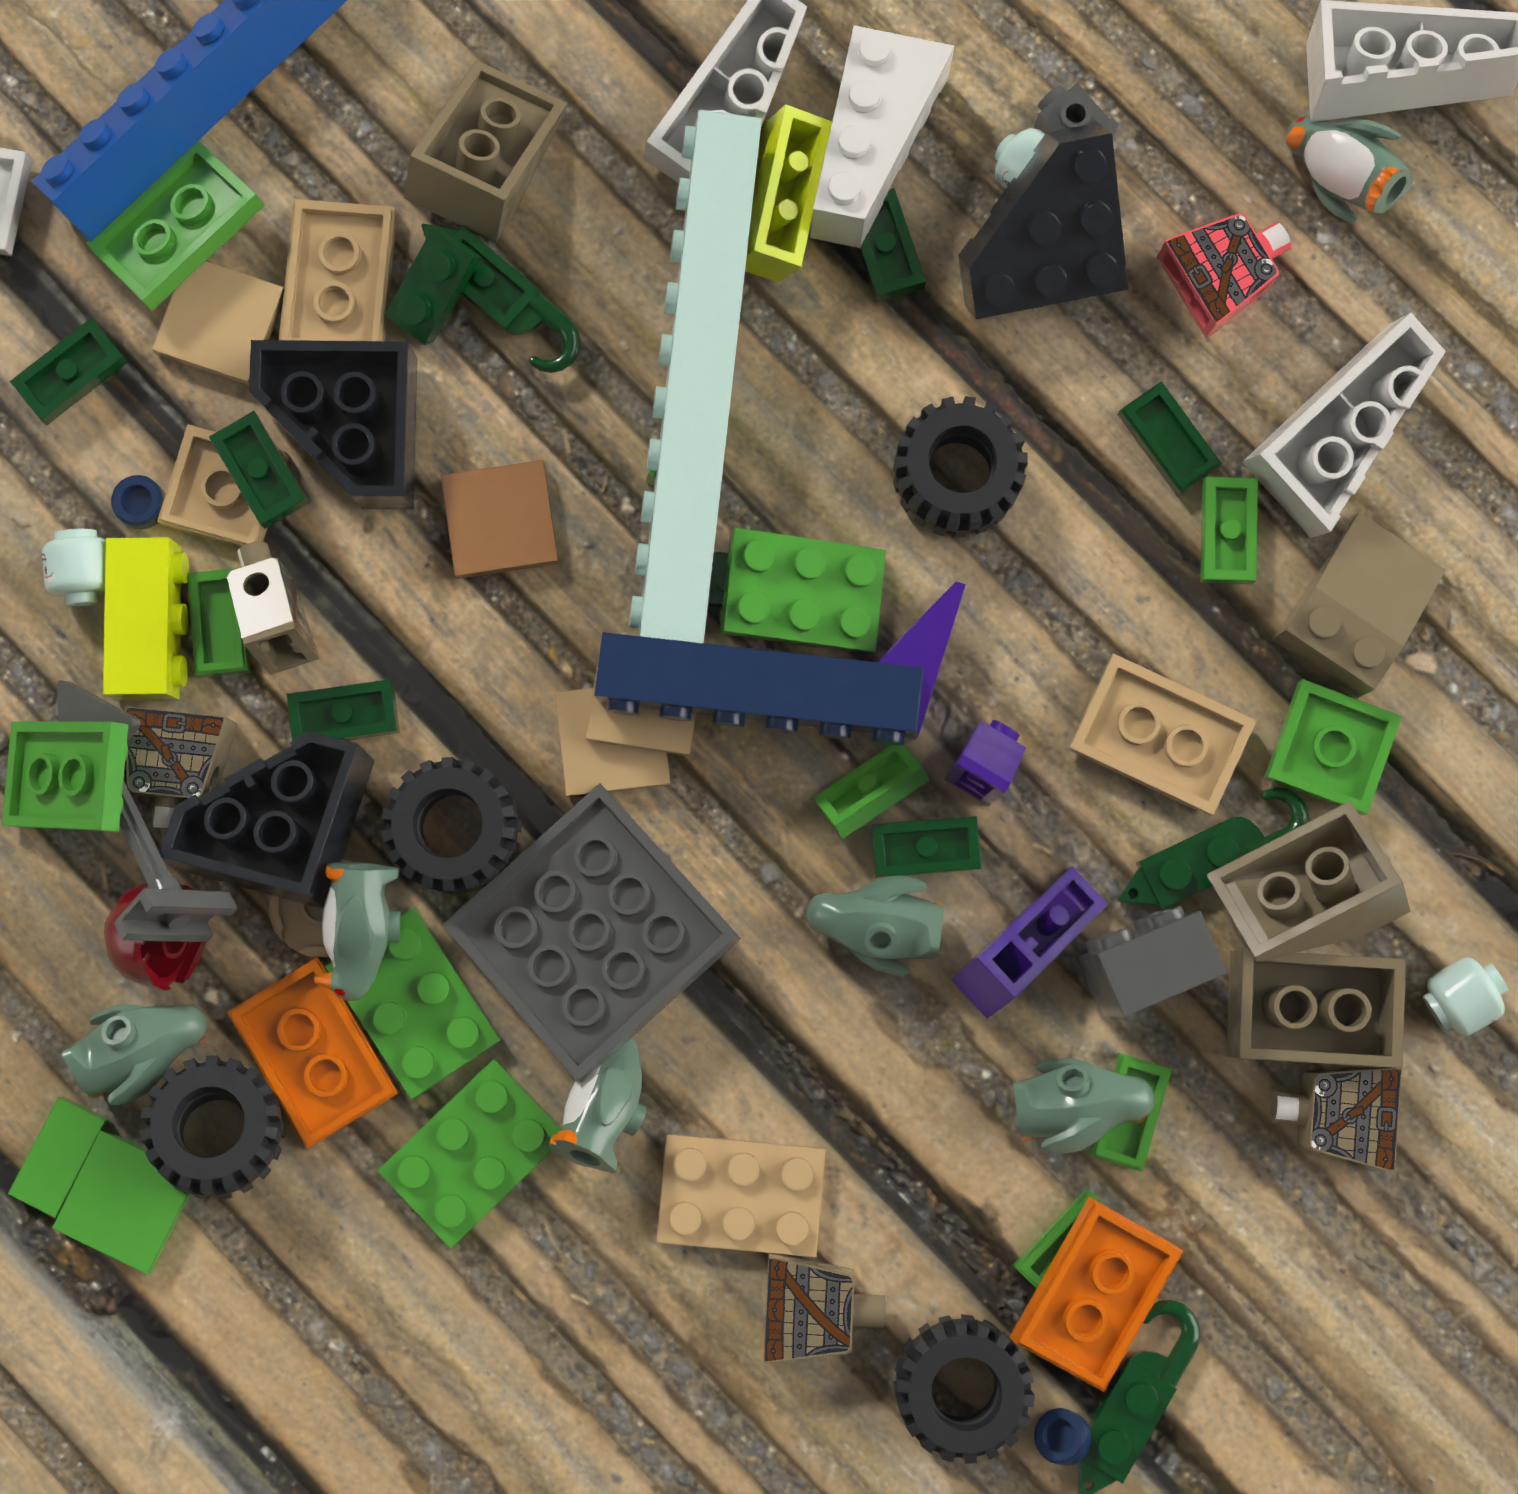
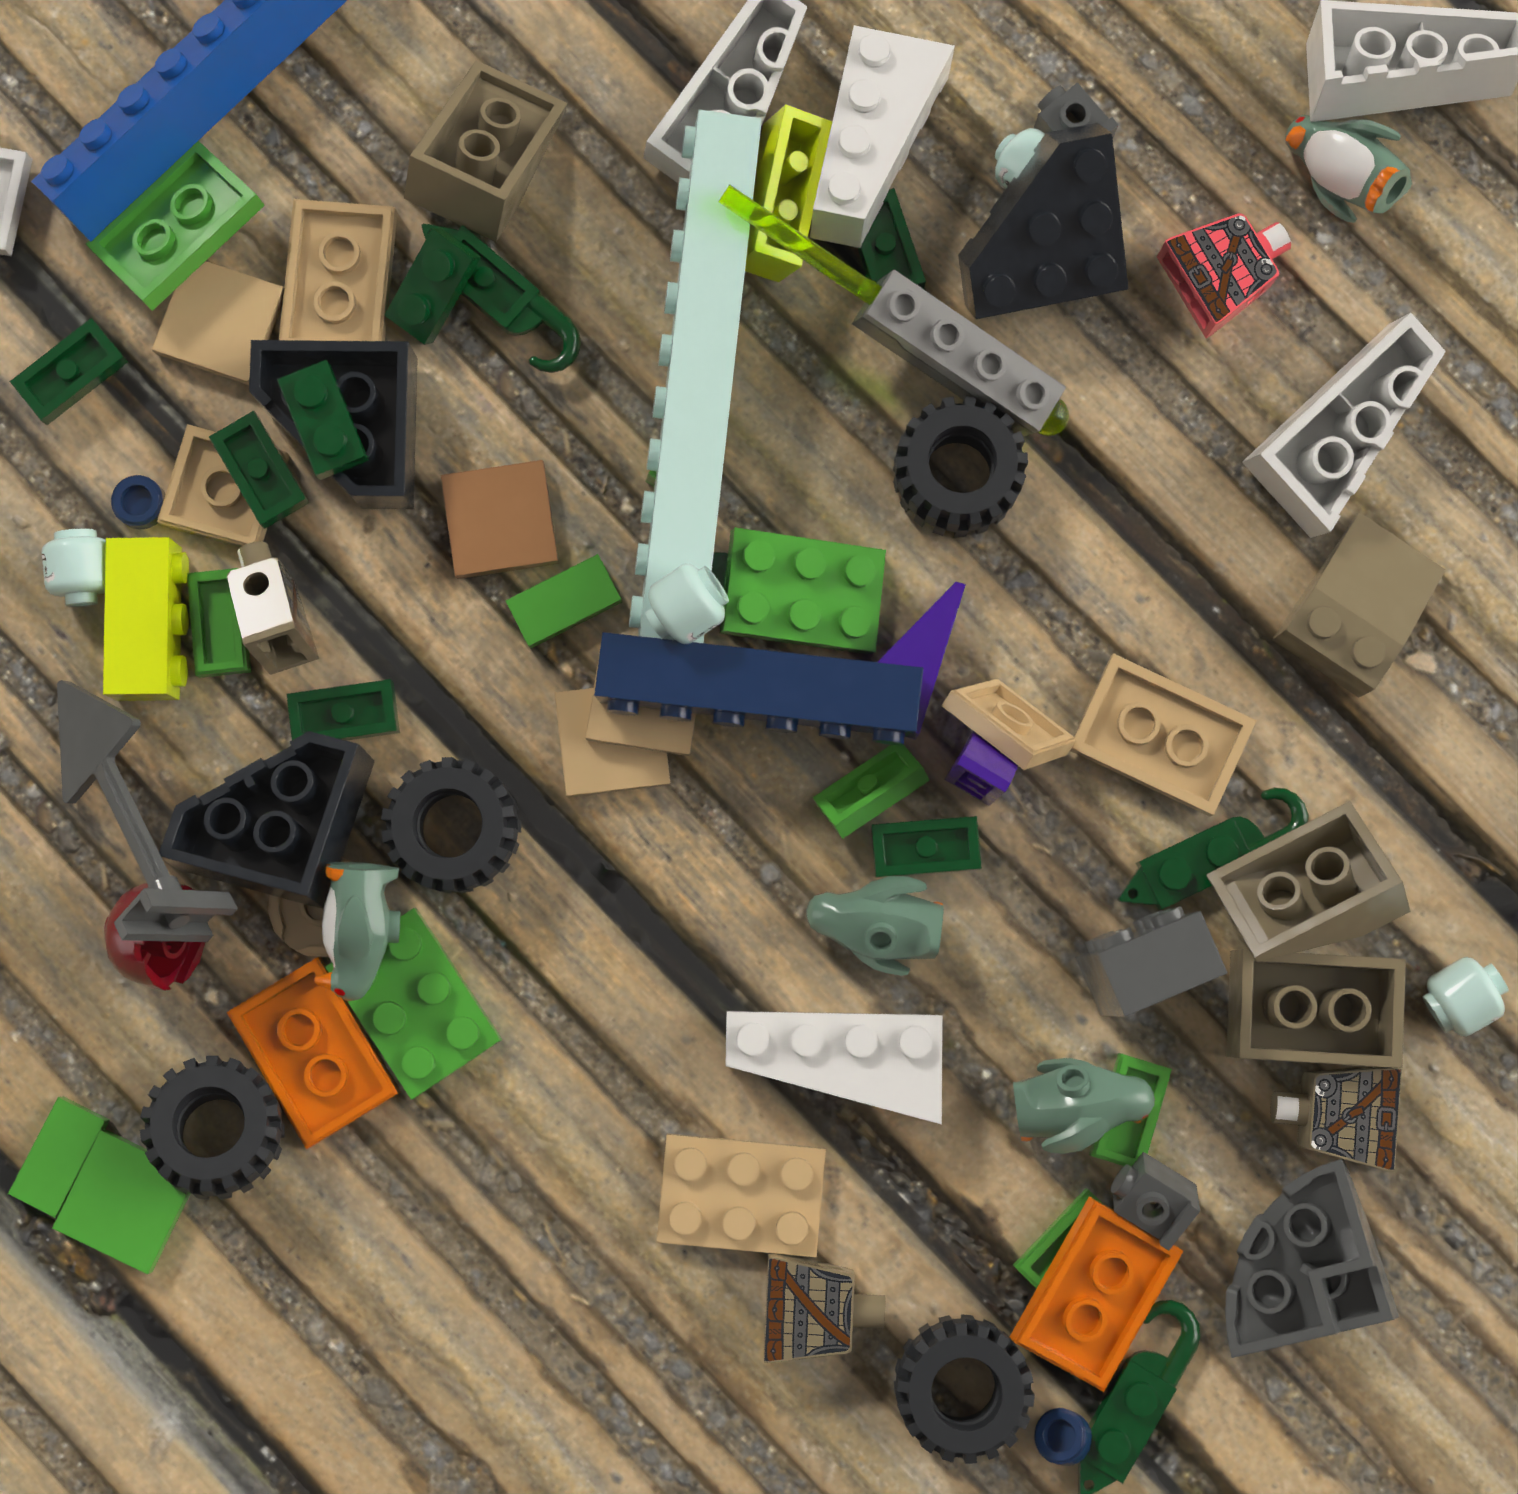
(65, 775): bright green plate -> none
(132, 1048): sand green animal -> none
(176, 757): torso -> none
(322, 420): none -> dark green plate
(471, 1153): bright green plate -> none
(563, 601): none -> bright green tile
(591, 933): dark grey plate -> none
(601, 1110): sand green animal -> none
(686, 603): none -> light aqua head
(854, 1056): none -> white wedge
(928, 332): none -> light grey piece
(1009, 723): none -> tan tile
(1029, 943): dark purple slope -> none
(1154, 1182): none -> dark grey brick
(1169, 438): dark green tile -> none
(1229, 530): bright green plate -> none
(1307, 1267): none -> dark grey brick
(1332, 746): bright green plate -> none

